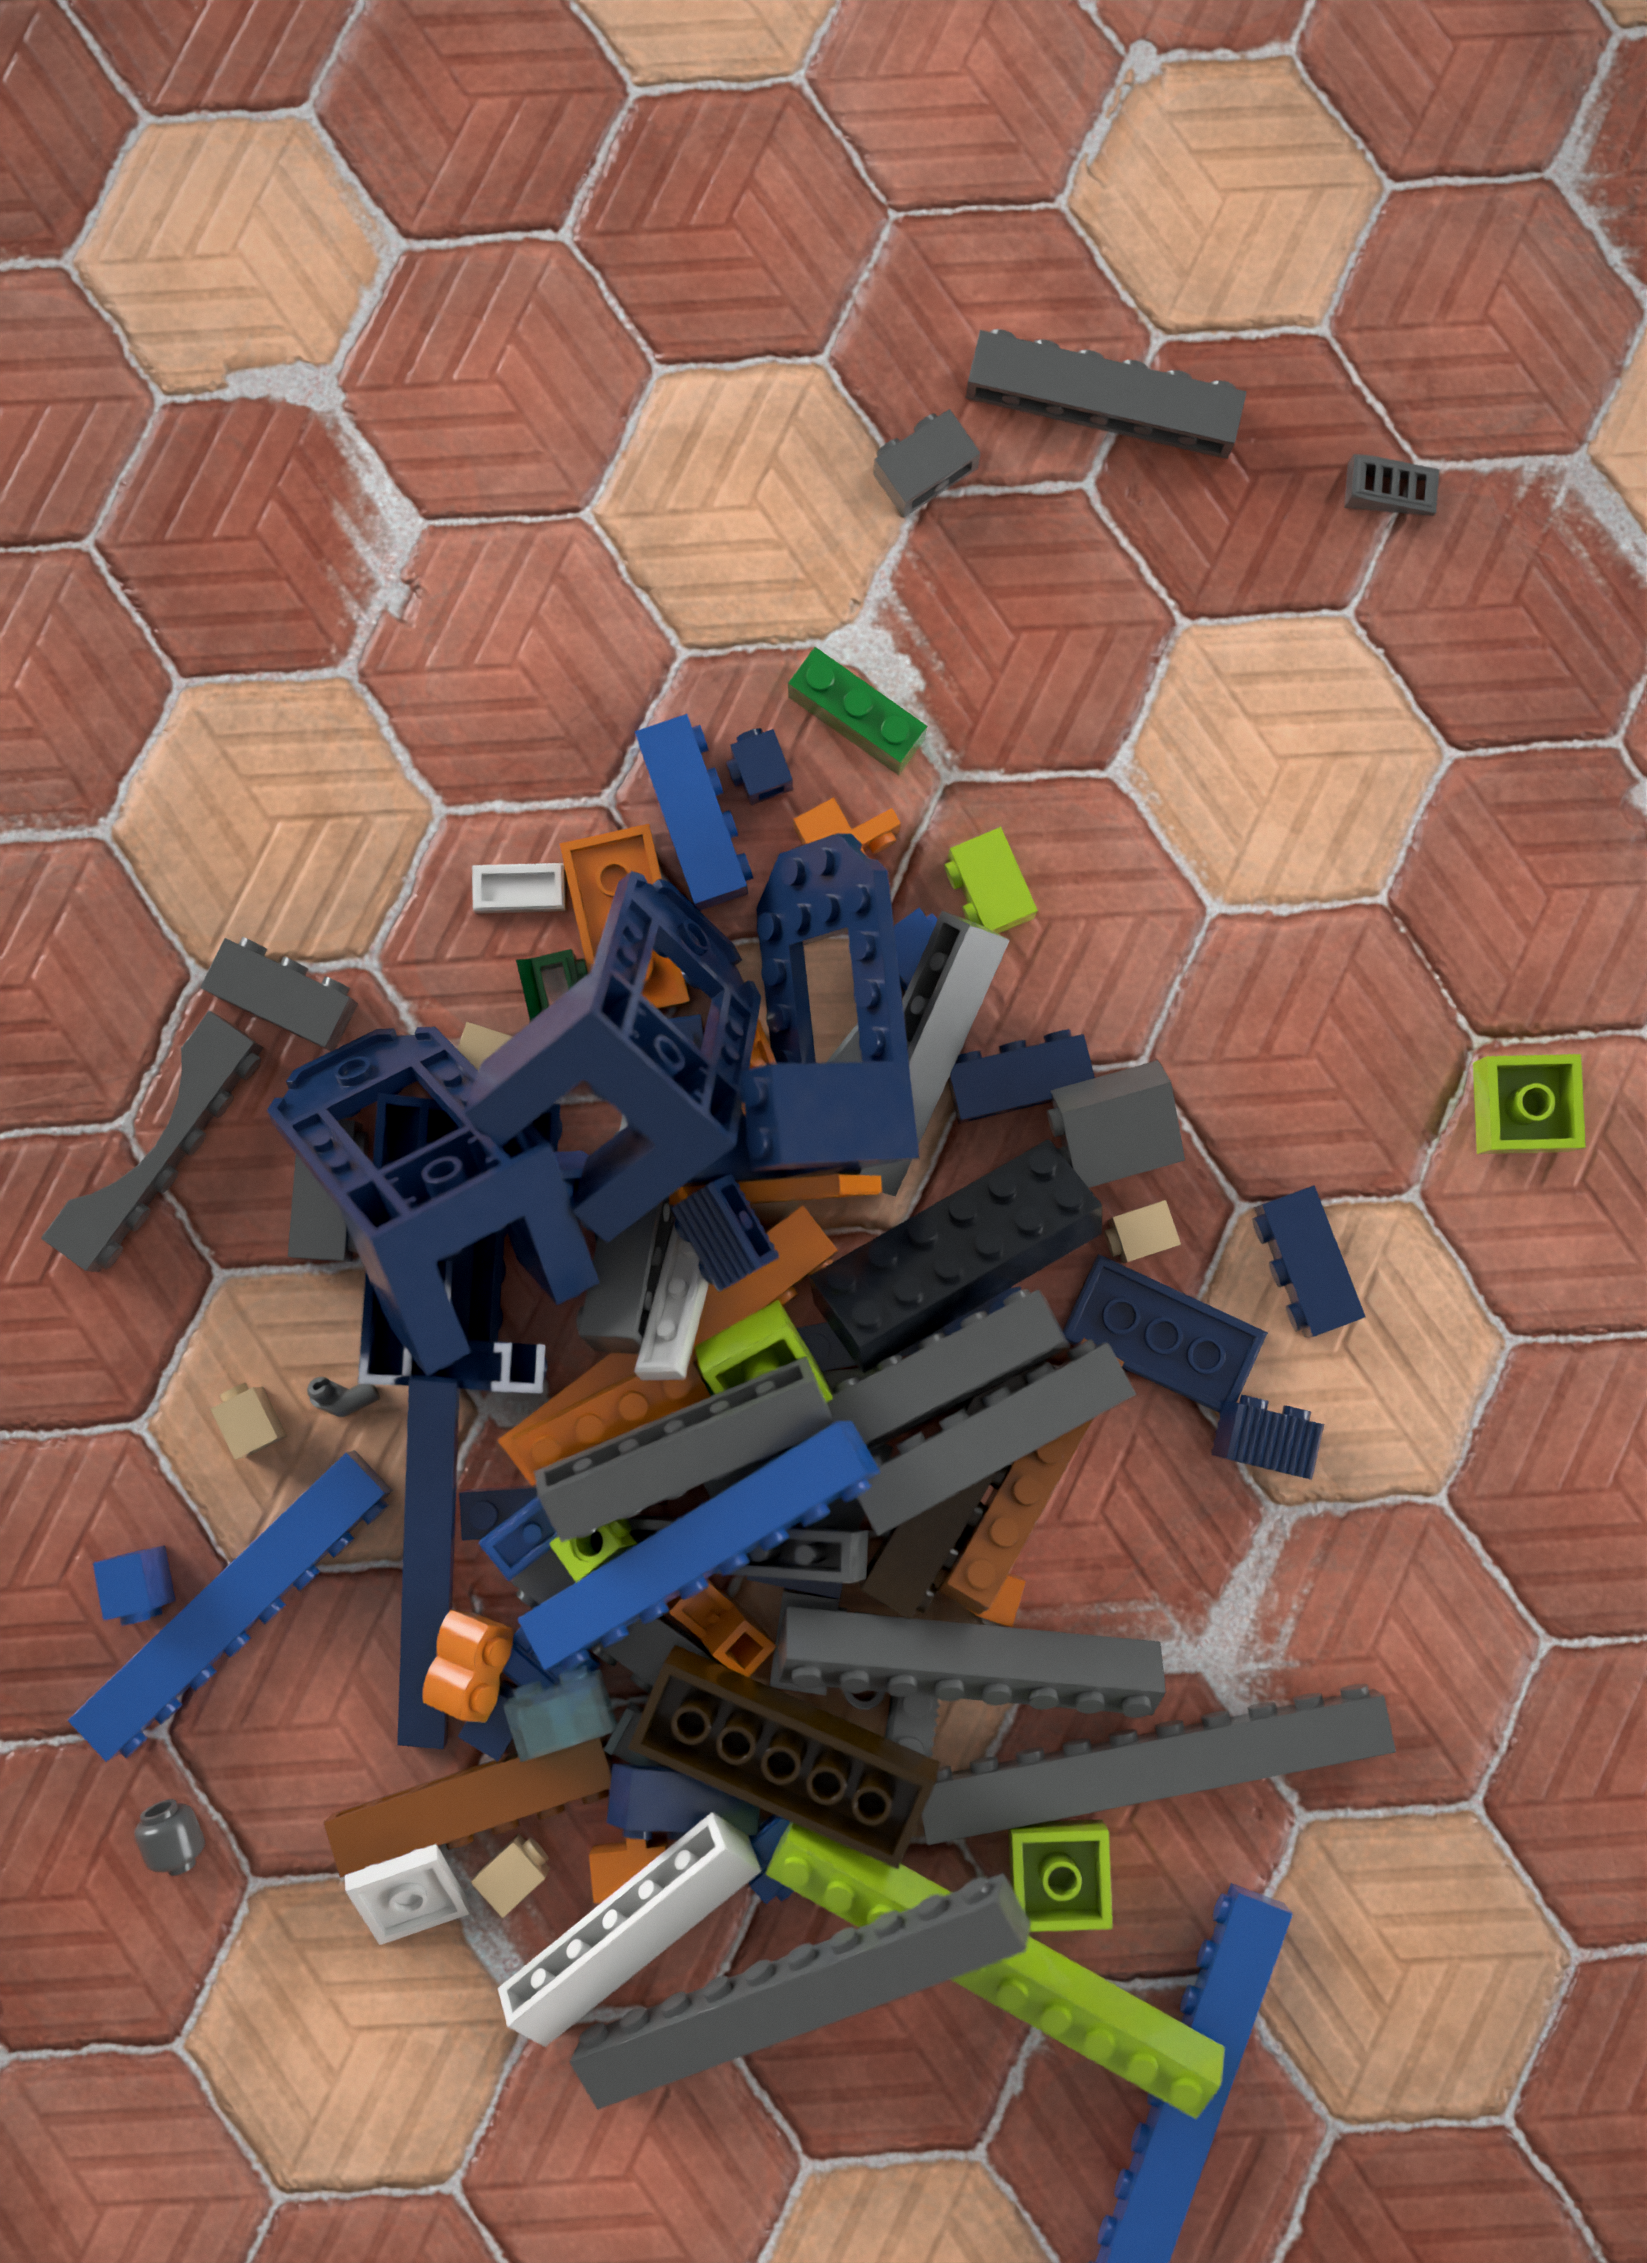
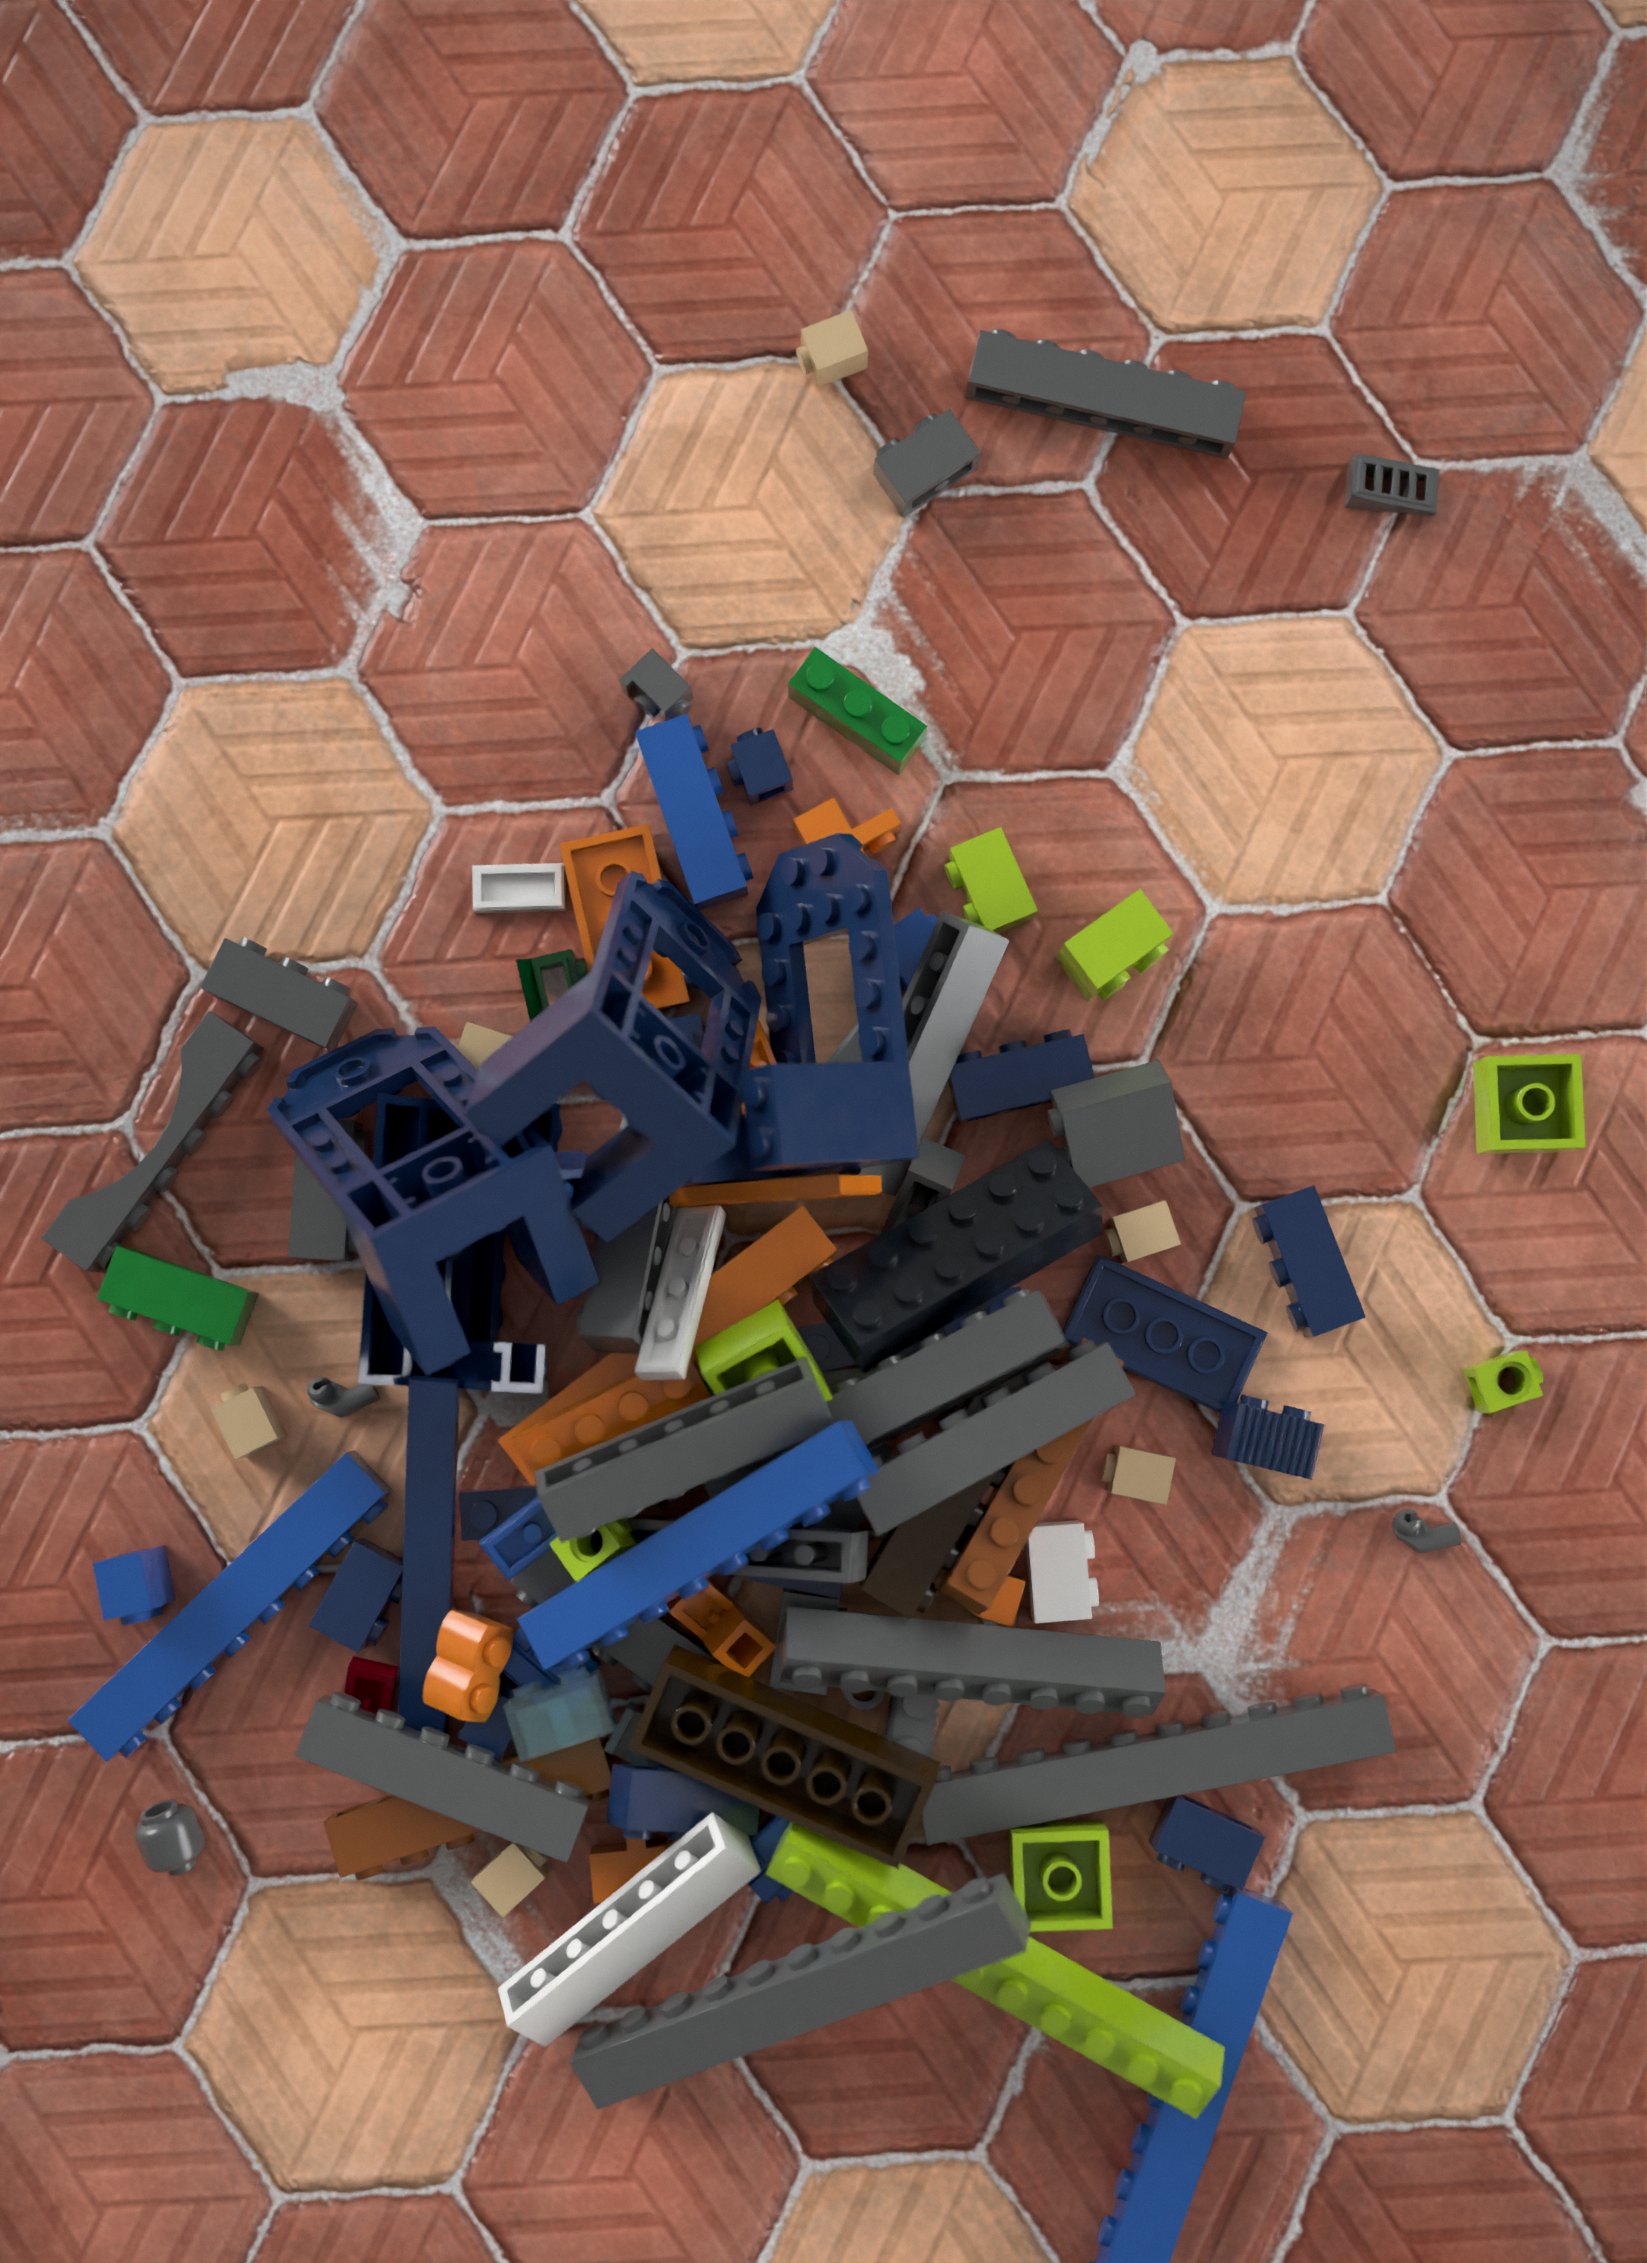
(177, 1298): none -> green brick
(360, 1596): none -> dark blue brick
(371, 1683): none -> dark red bracket
(407, 1894): white plate -> none
(444, 1776): none -> dark grey brick
(658, 687): none -> dark grey brick
(723, 1233): dark blue brick -> none
(832, 349): none -> tan brick
(926, 1182): none -> dark grey slope
(1059, 1572): none -> white brick
(1113, 945): none -> lime brick
(1138, 1474): none -> tan brick
(1206, 1841): none -> dark blue brick
(1421, 1536): none -> dark grey arm
(1484, 1387): none -> lime brick

